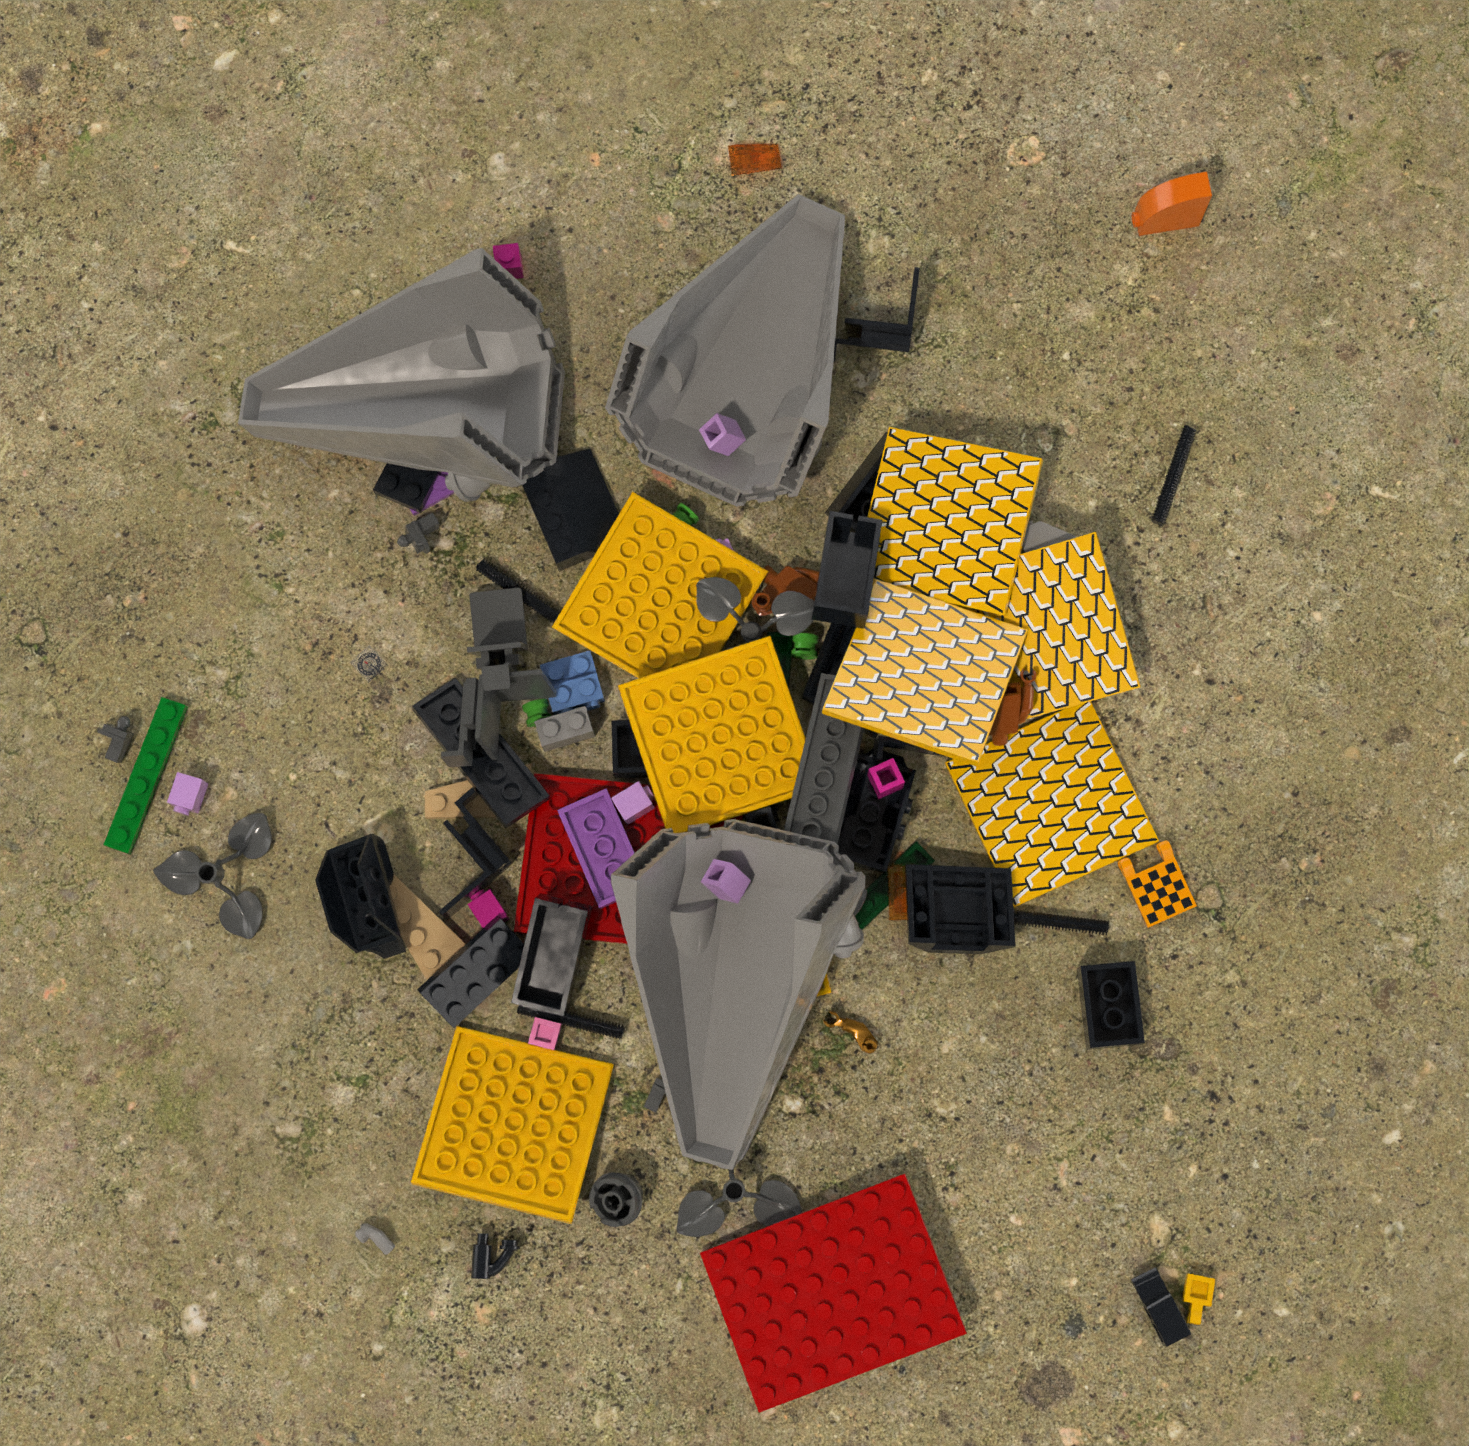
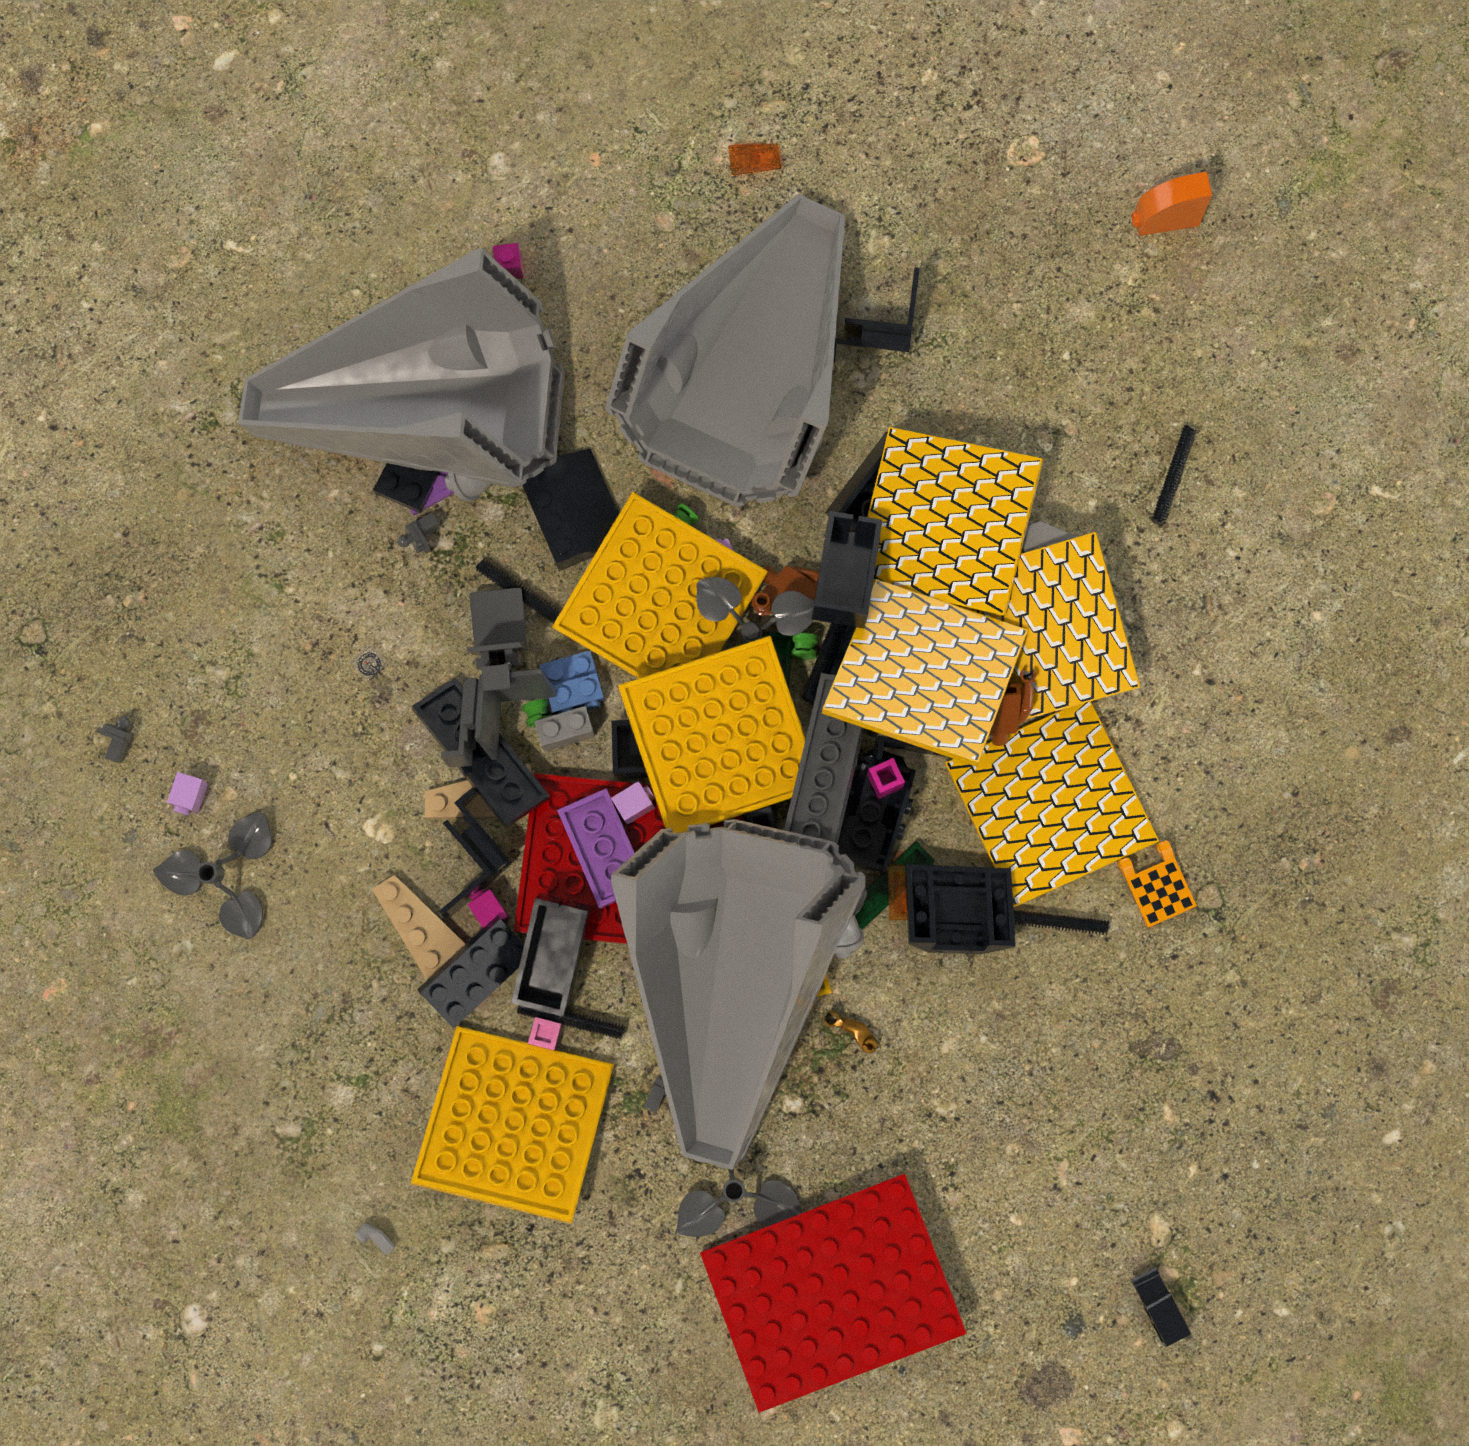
(145, 776): green plate -> none
(358, 896): black slope -> none
(482, 1255): black plant -> none
(616, 1199): dark grey cone -> none
(722, 434): lavender brick -> none
(725, 881): lavender brick -> none
(1110, 1005): black brick -> none
(1199, 1293): yellow plate -> none

